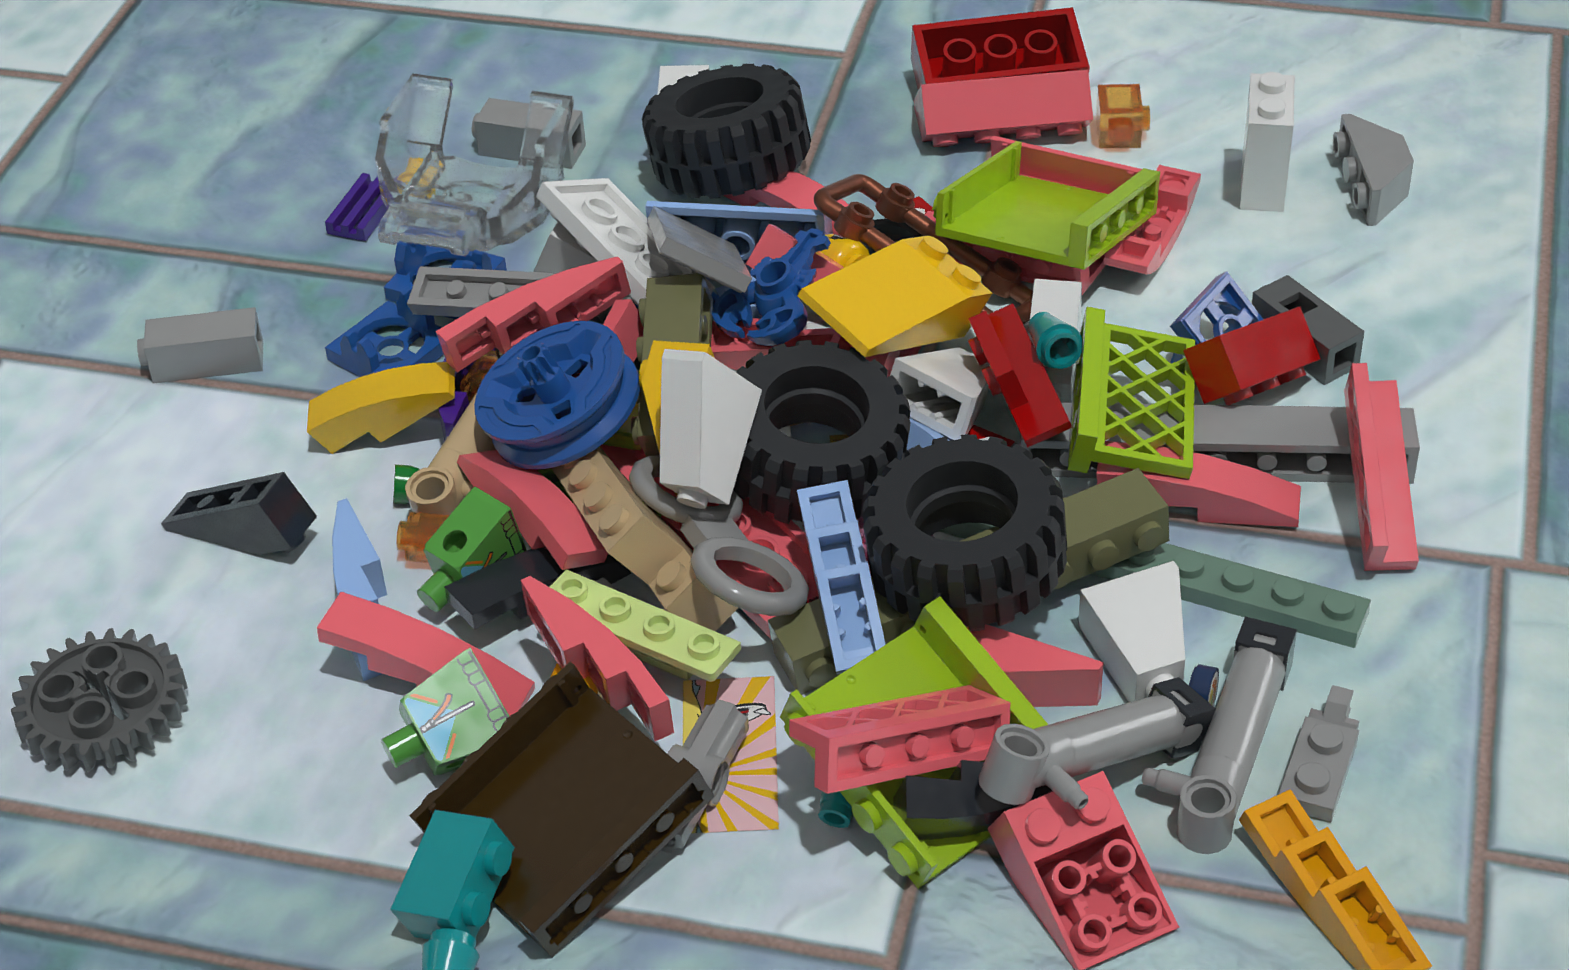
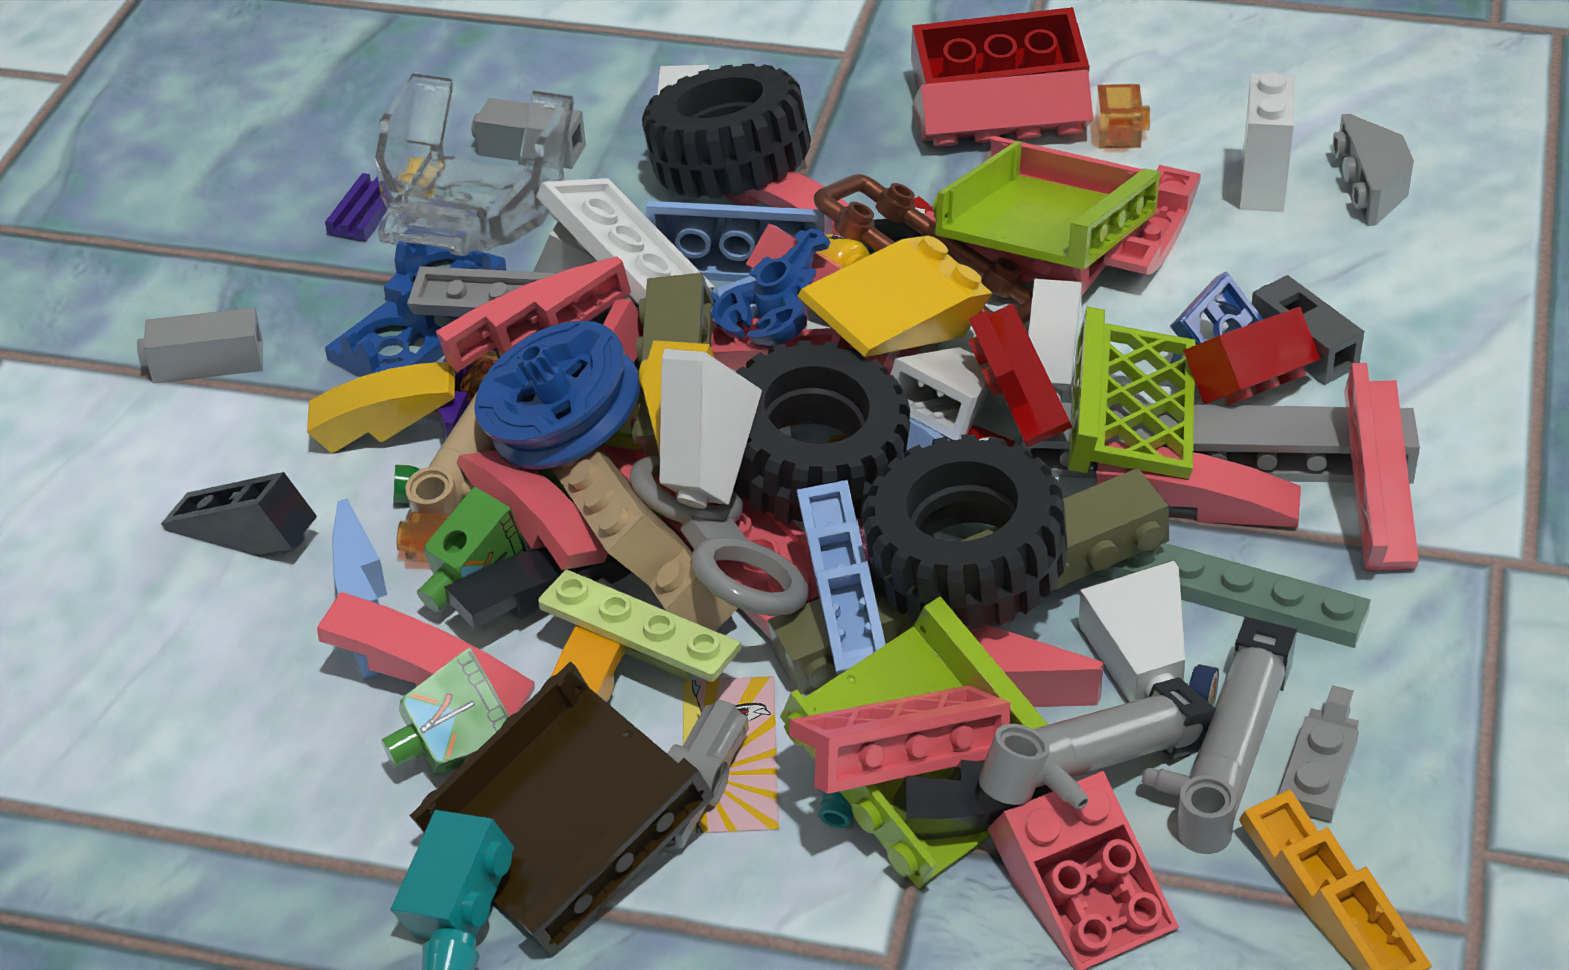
(74, 723): dark grey gear -> none
(597, 653): coral slope -> none
(698, 250): light grey tile -> none
(1055, 341): teal cone -> none

